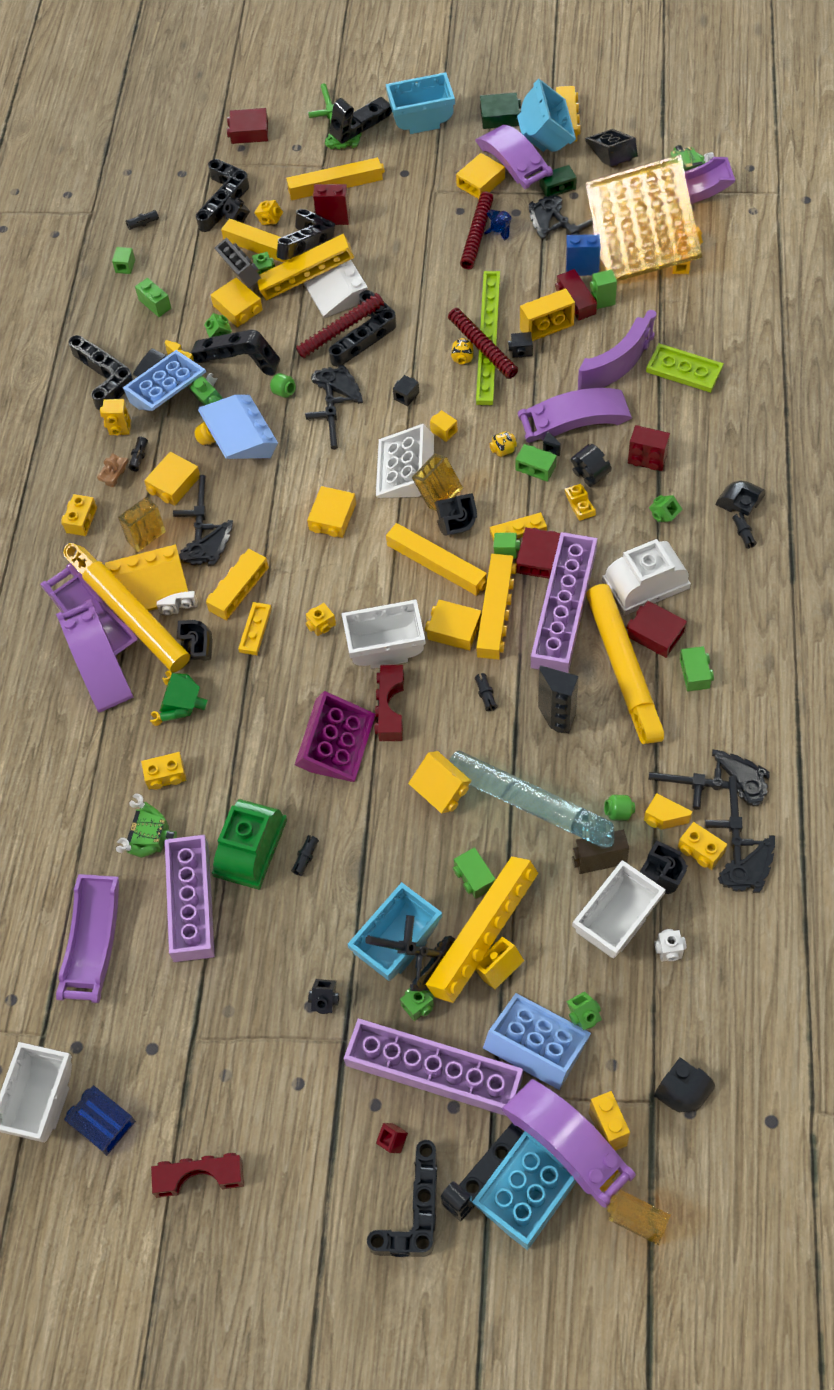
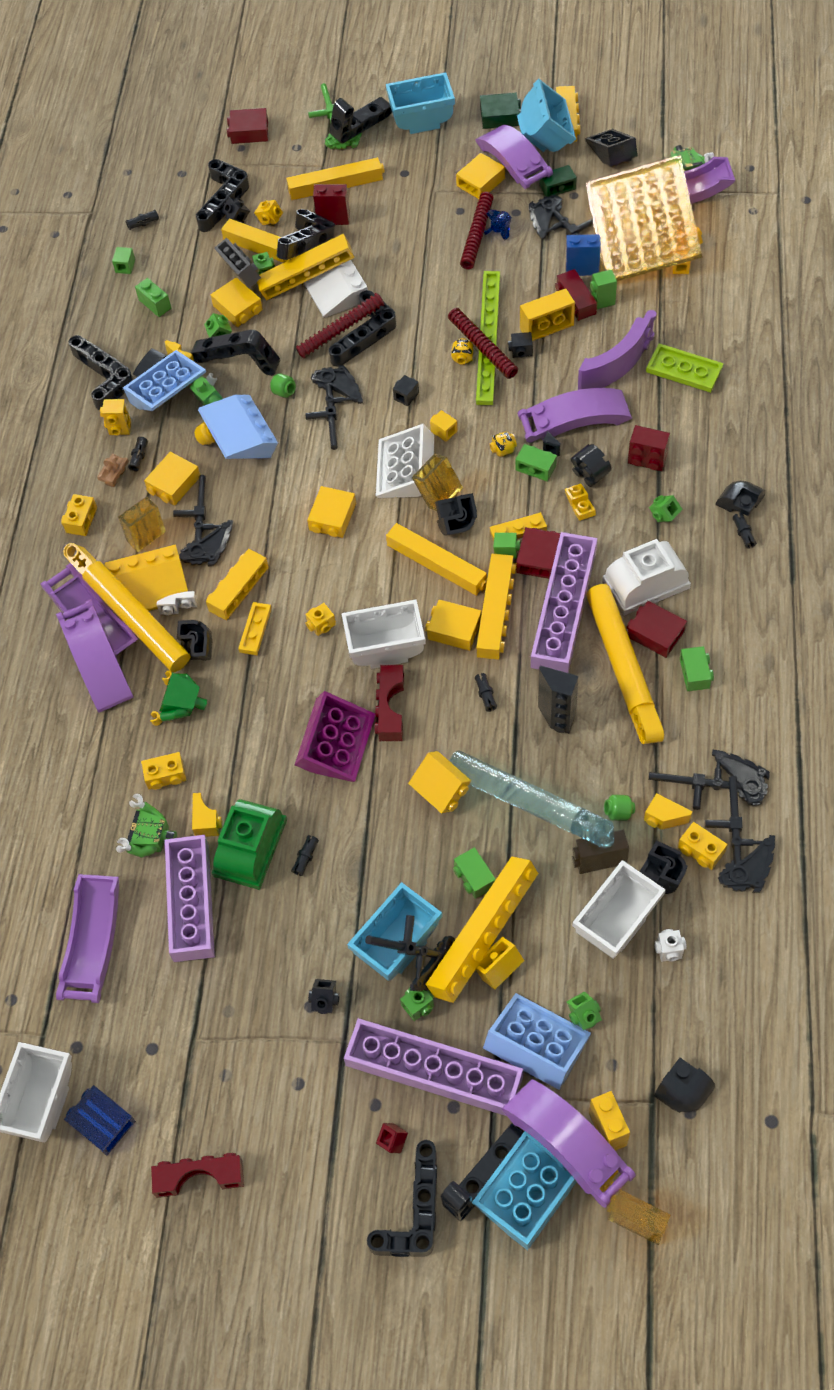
(204, 820): none -> yellow arch

